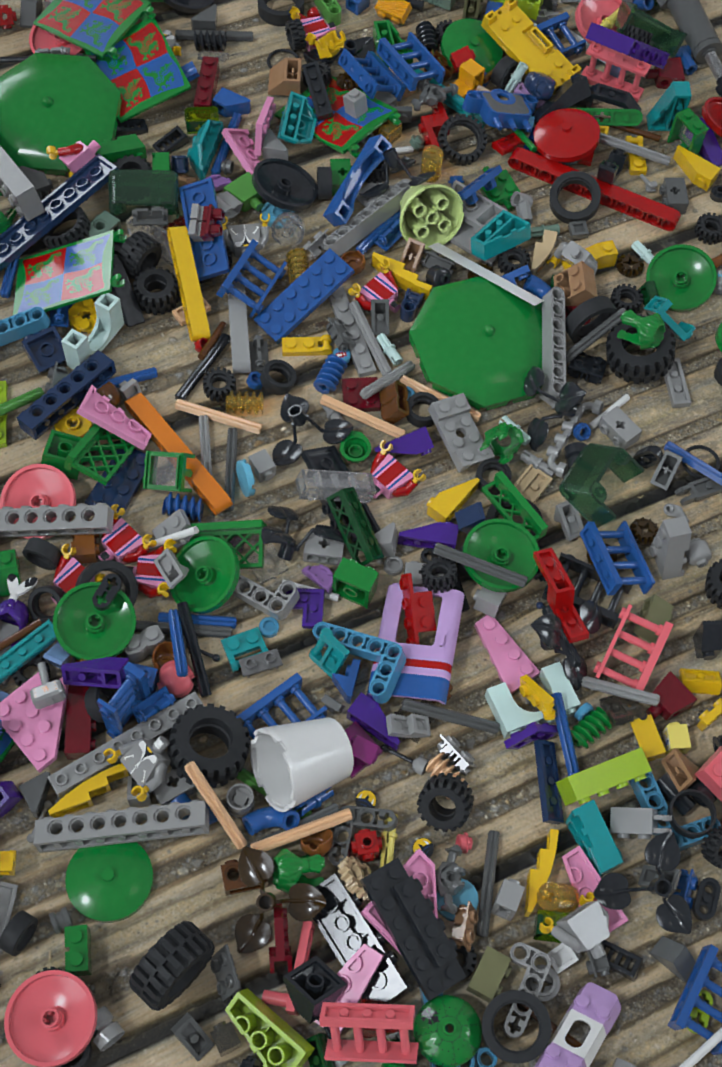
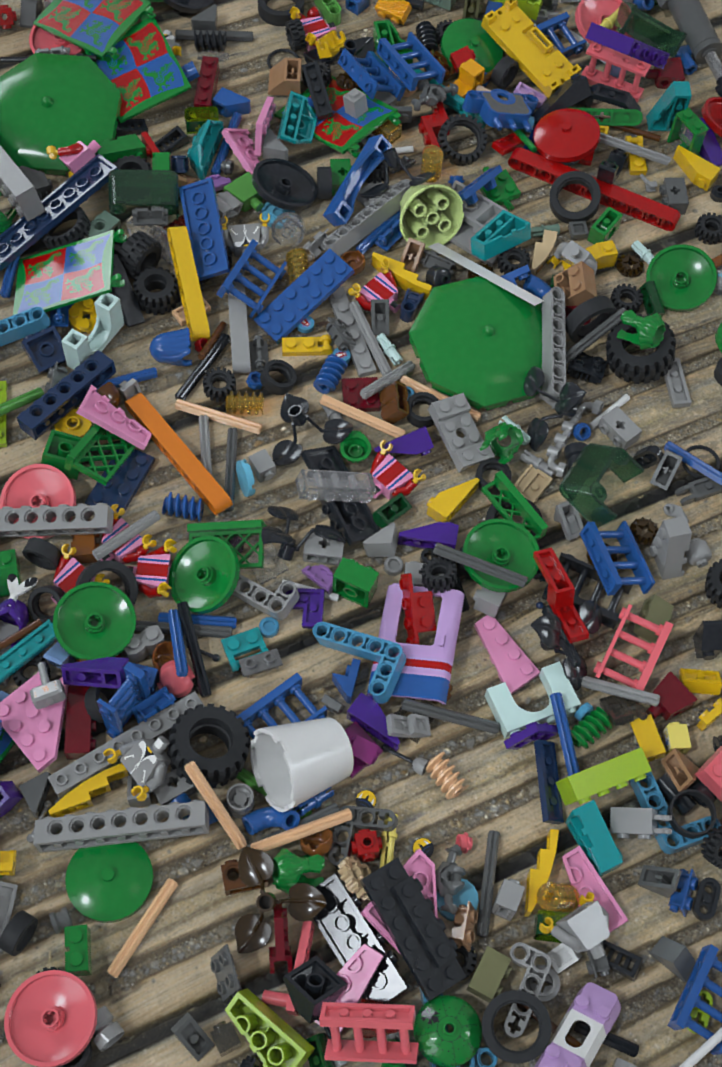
(103, 589): black beam -> none
(126, 535): none -> light grey axle
(142, 928): none -> light nougat axle
(149, 144): none -> red plate
(166, 471): green window -> none
(170, 568): light grey slope -> none
(171, 965): black tyre -> none
(172, 347): none -> blue hair
(176, 522): light grey plate -> none
(176, 536): white bar -> none
(203, 223): dark red hips -> none
(306, 325): none -> dark azure tile
(334, 655): teal plate -> none
(358, 525): dark green fence -> none
(391, 510): none -> dark green brick
(417, 142): sand green plate -> none
(436, 814): black tyre -> none
(452, 744): light grey hinge -> none
(470, 517): dark blue slope -> none
(516, 77): light aqua axle -> none
(523, 205): light grey piece -> none
(537, 697): yellow plate -> none
(539, 85): dark blue piece -> none
(605, 226): none -> green brick
(611, 1040): none -> black axle
(638, 34): black tyre -> none
(660, 305): teal panel -> none
(674, 913): black plant -> none

